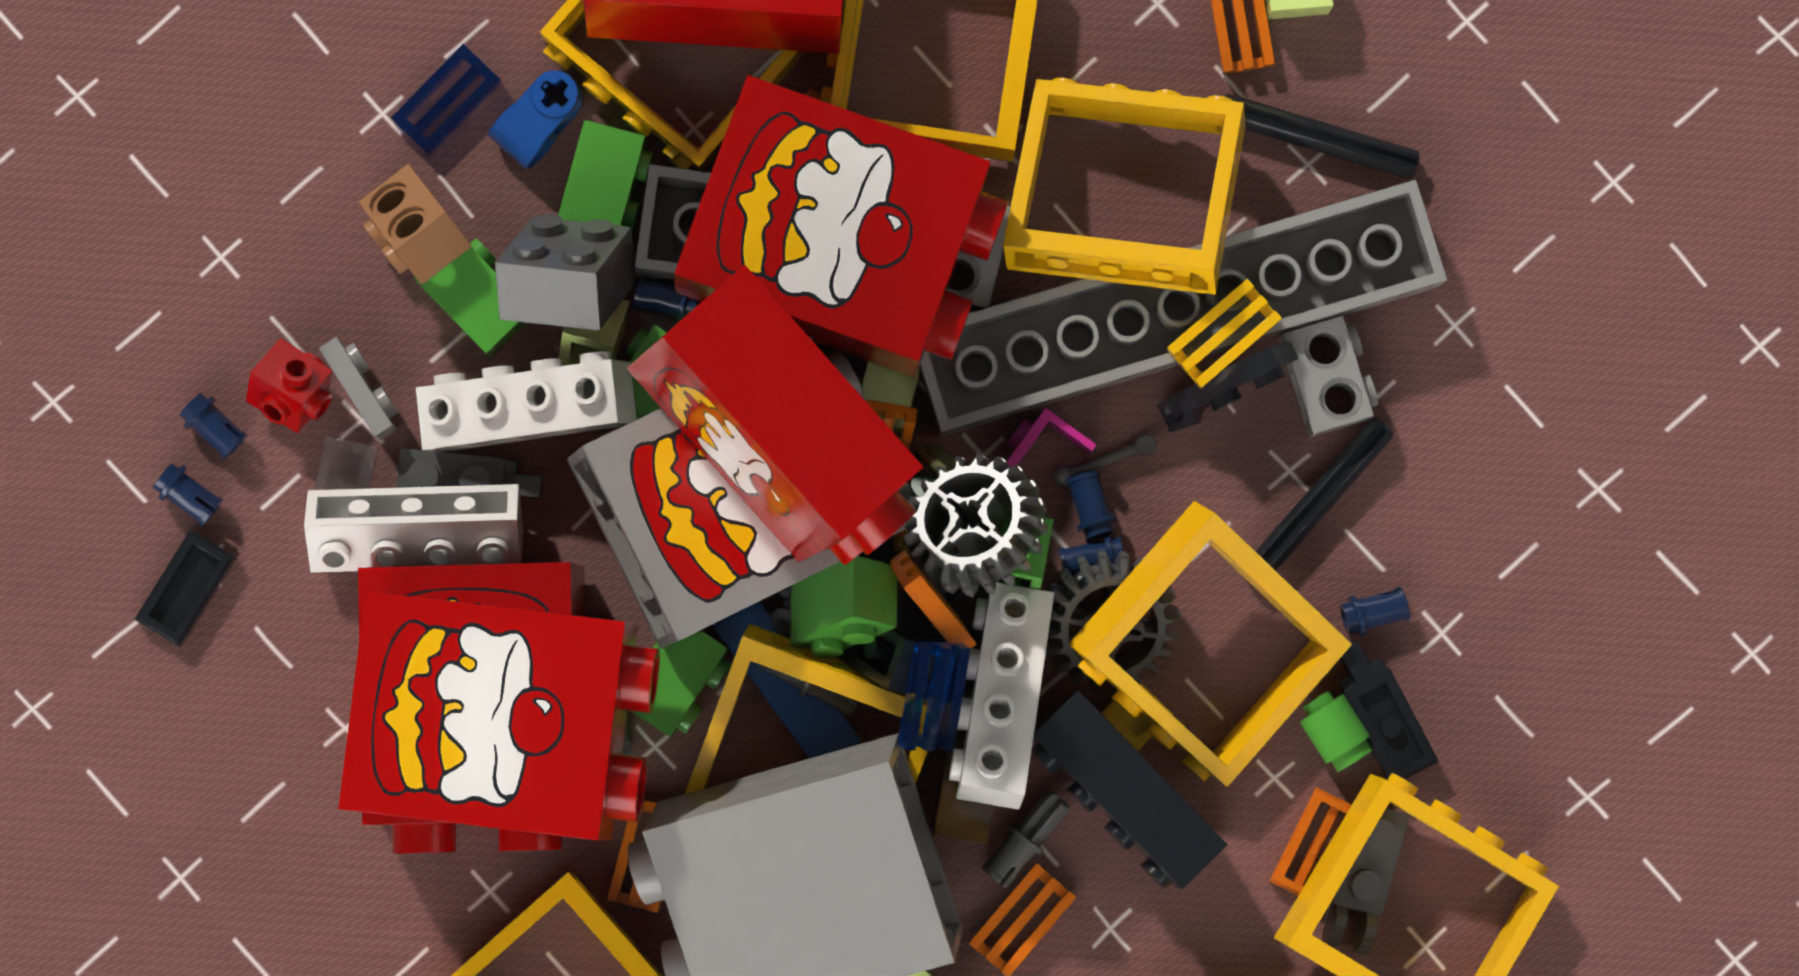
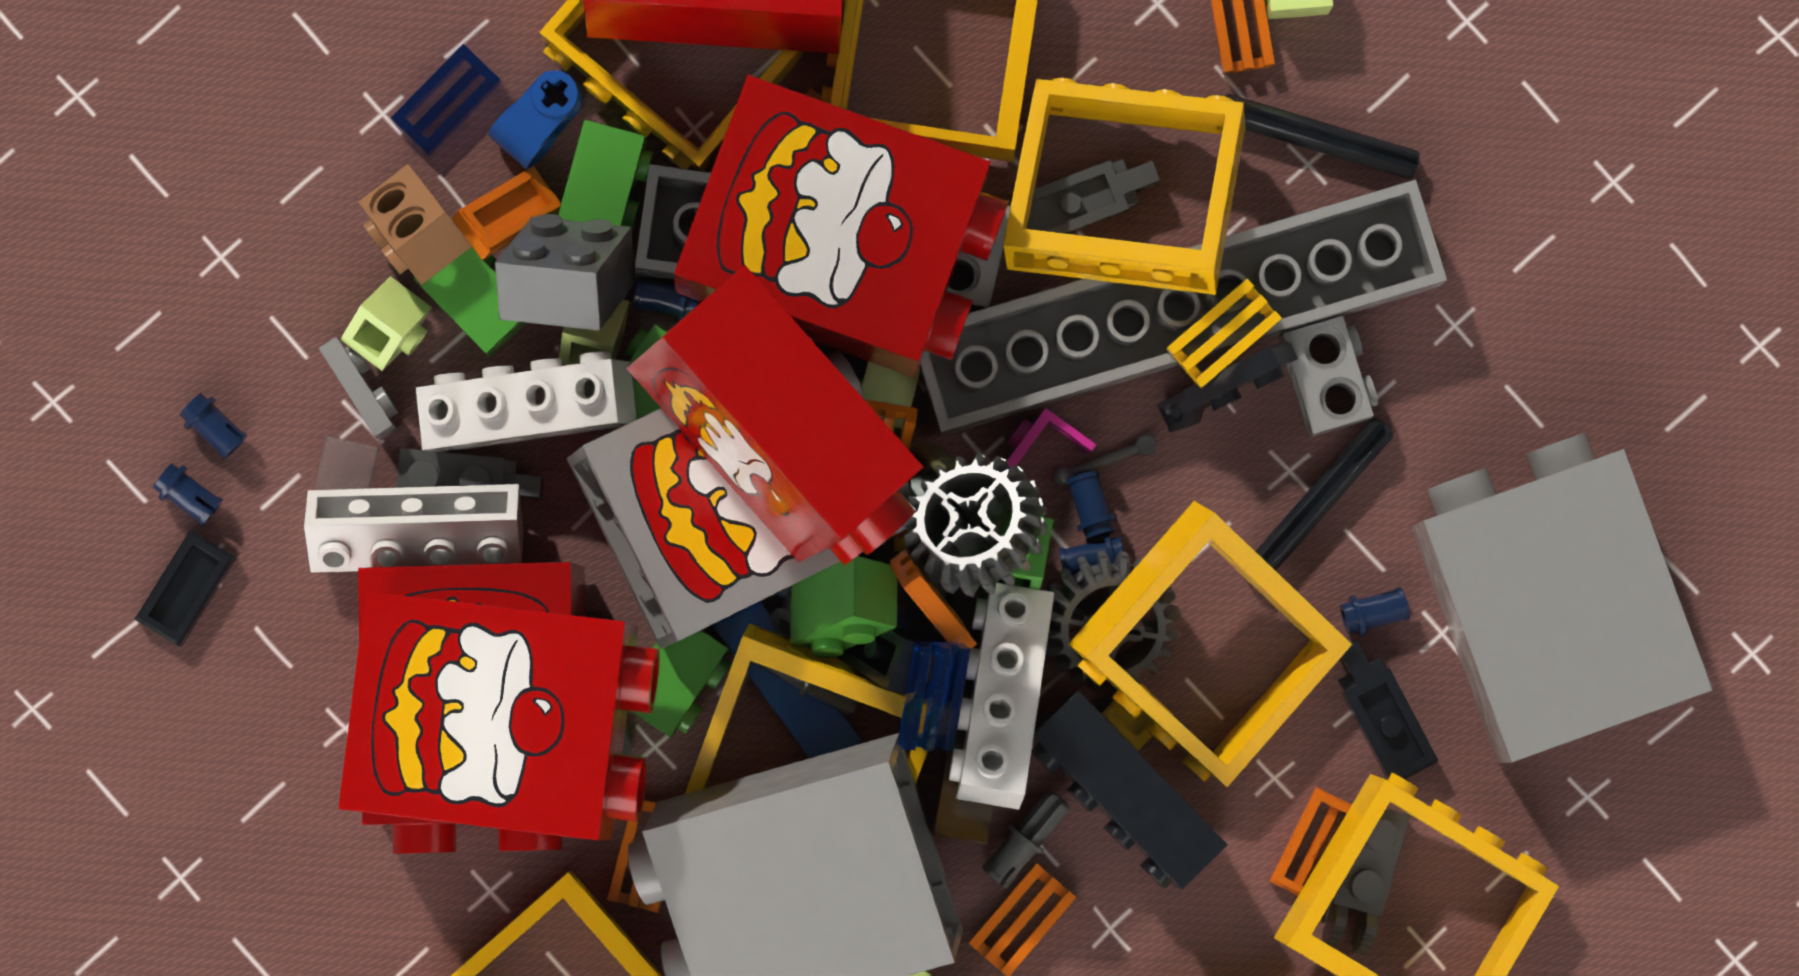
(290, 386): red brick -> none
(387, 324): none -> yellowish green brick
(503, 212): none -> orange tile
(1089, 196): none -> dark grey hinge
(1335, 730): bright green brick -> none
(1558, 600): none -> light grey brick

